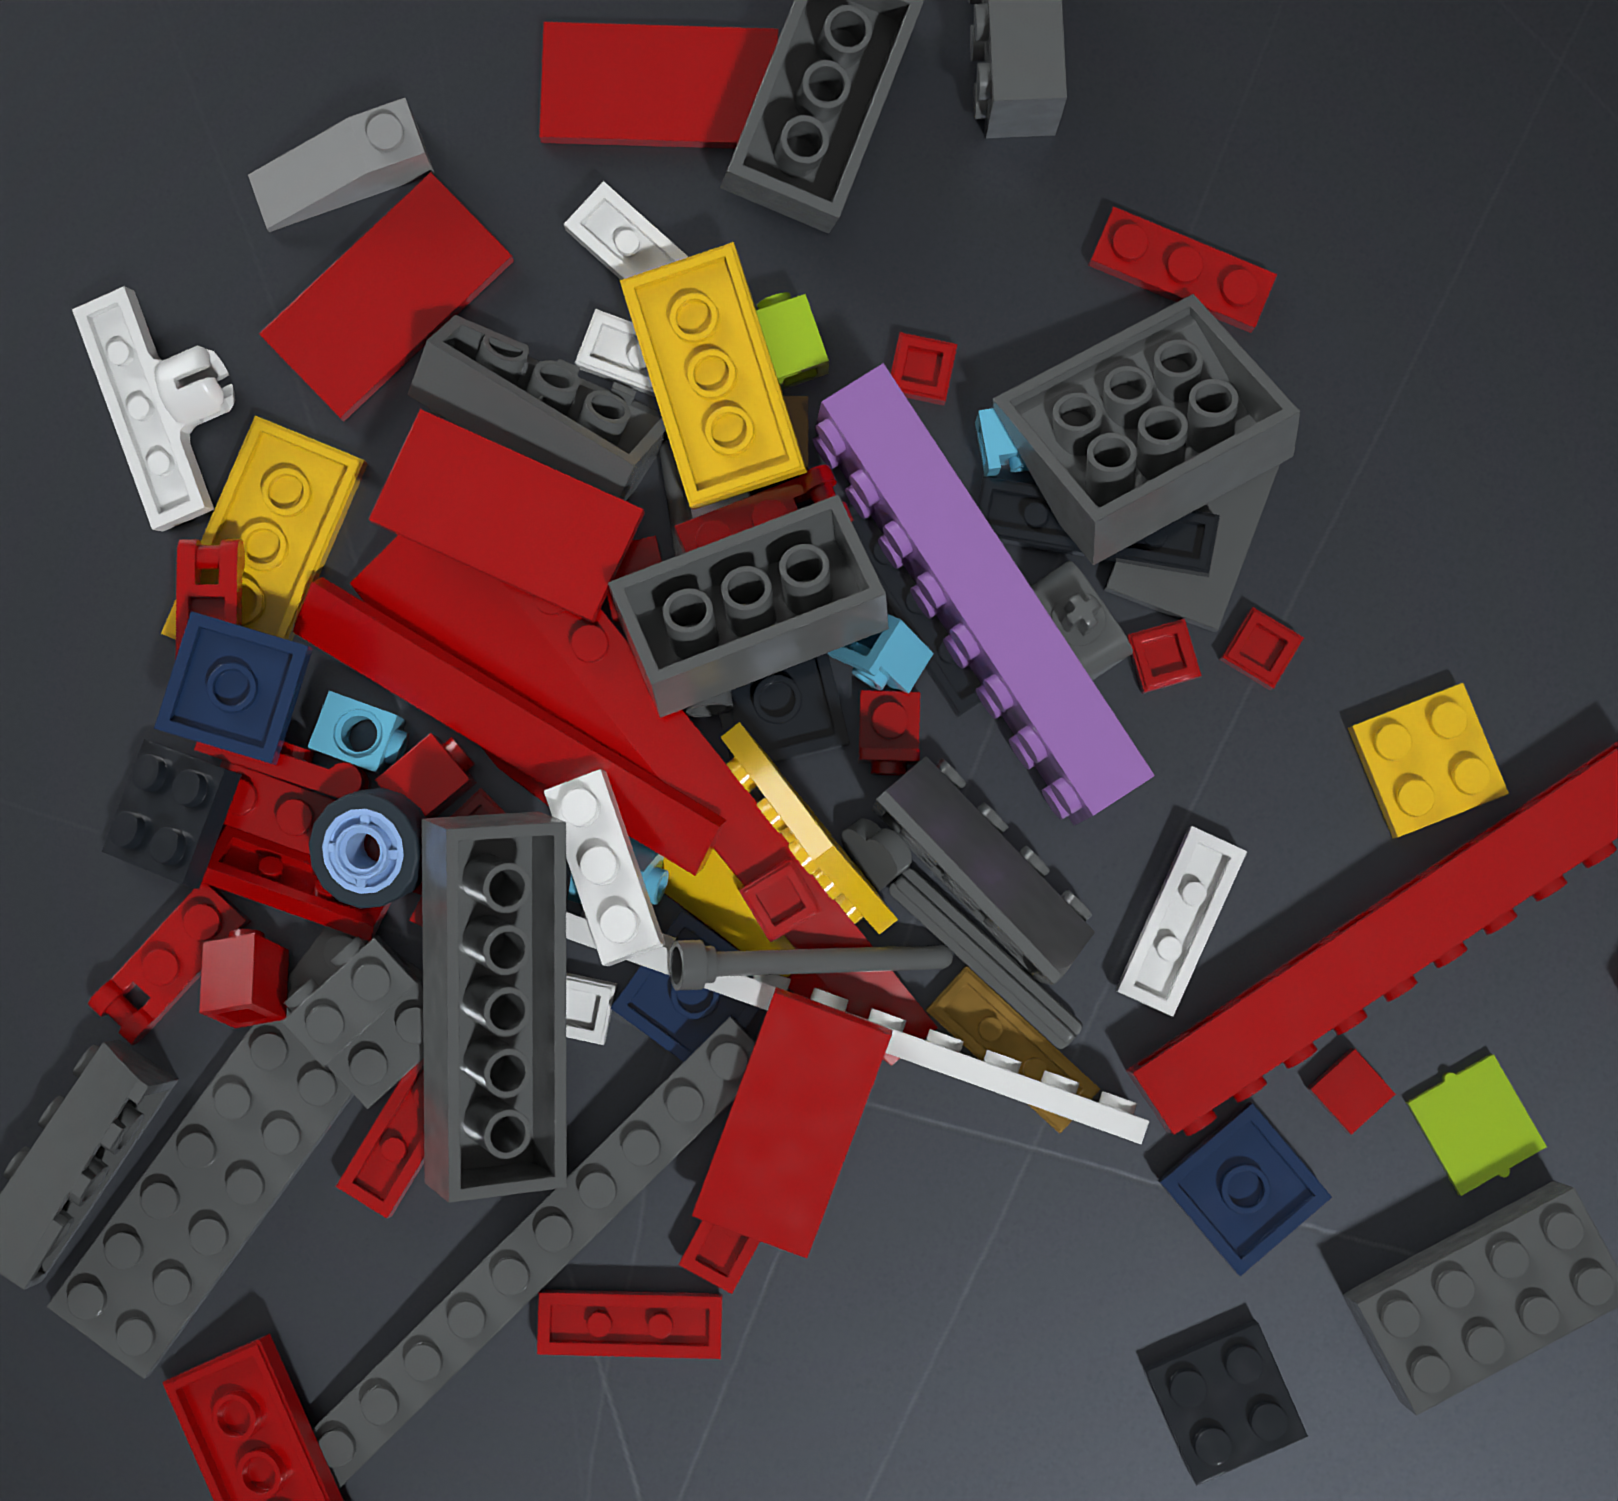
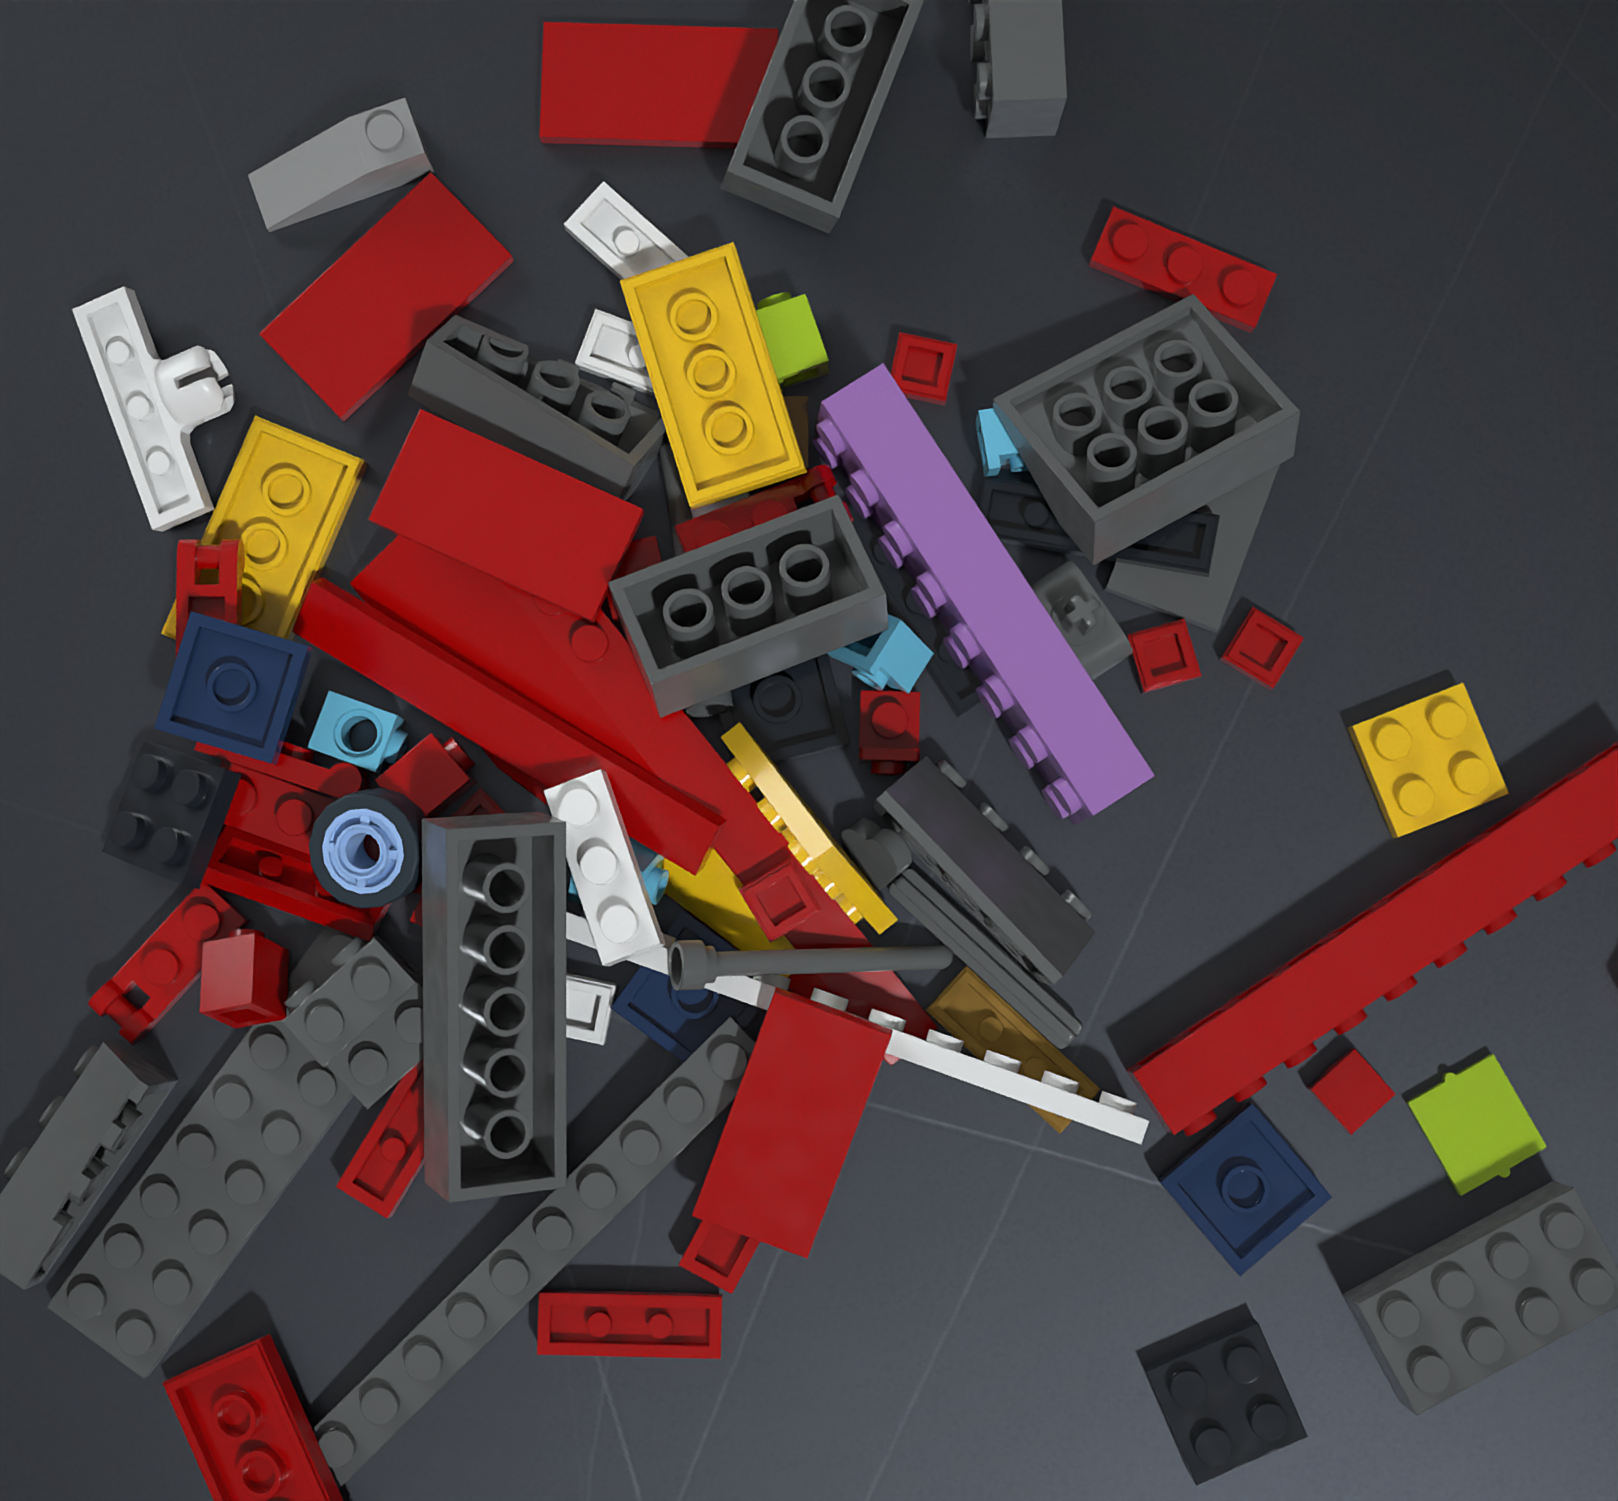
(1181, 921): white plate -> none

